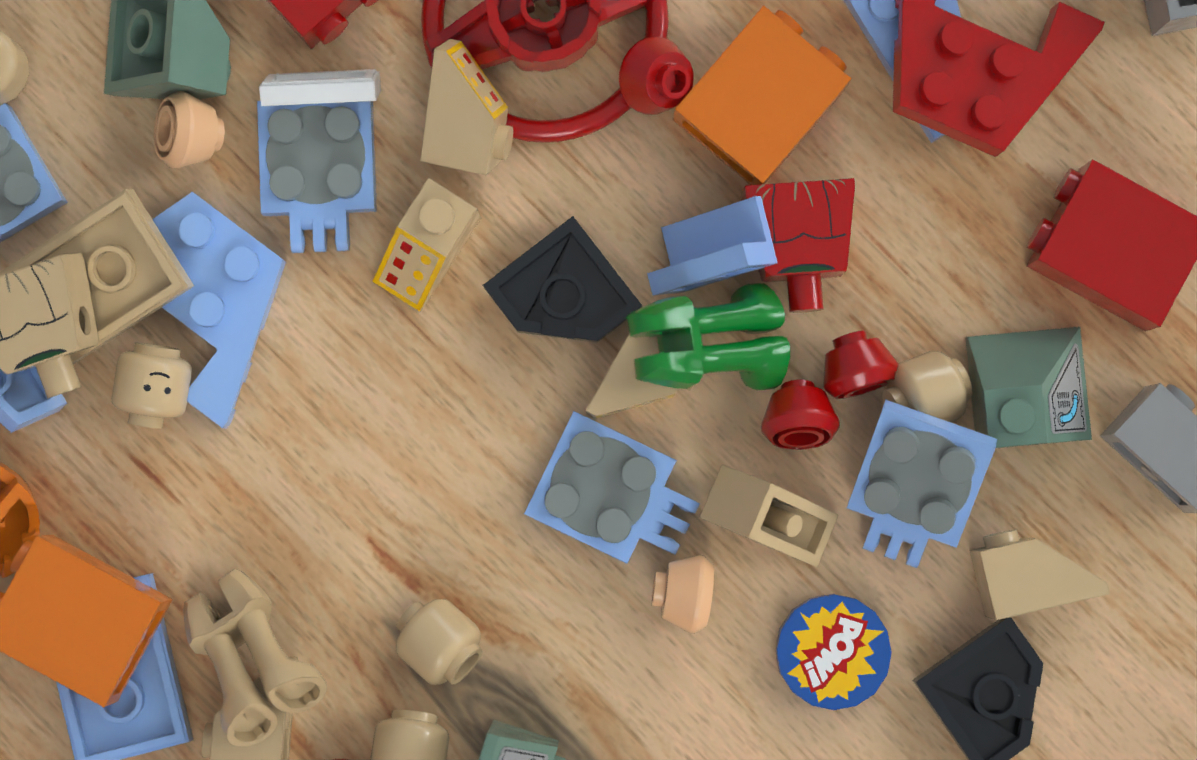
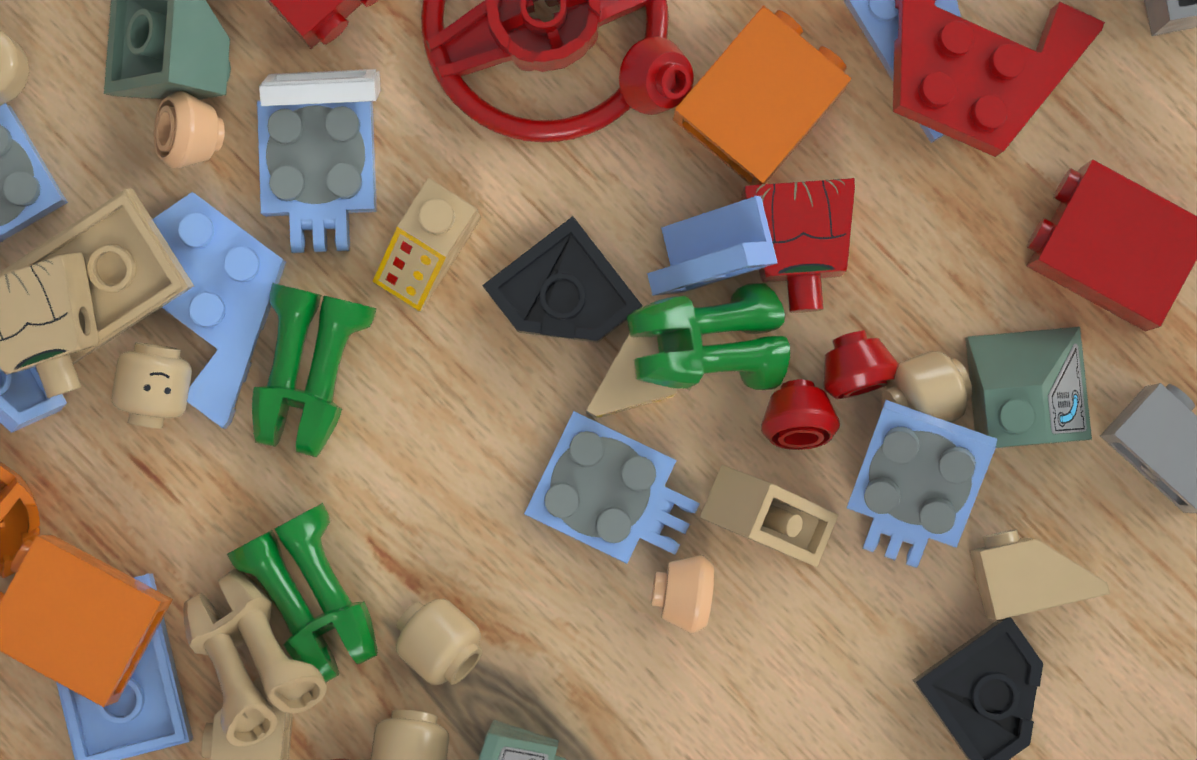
(271, 402): none -> green piece
(303, 541): none -> green piece
(464, 114): tan slope -> none
(833, 651): tile -> none

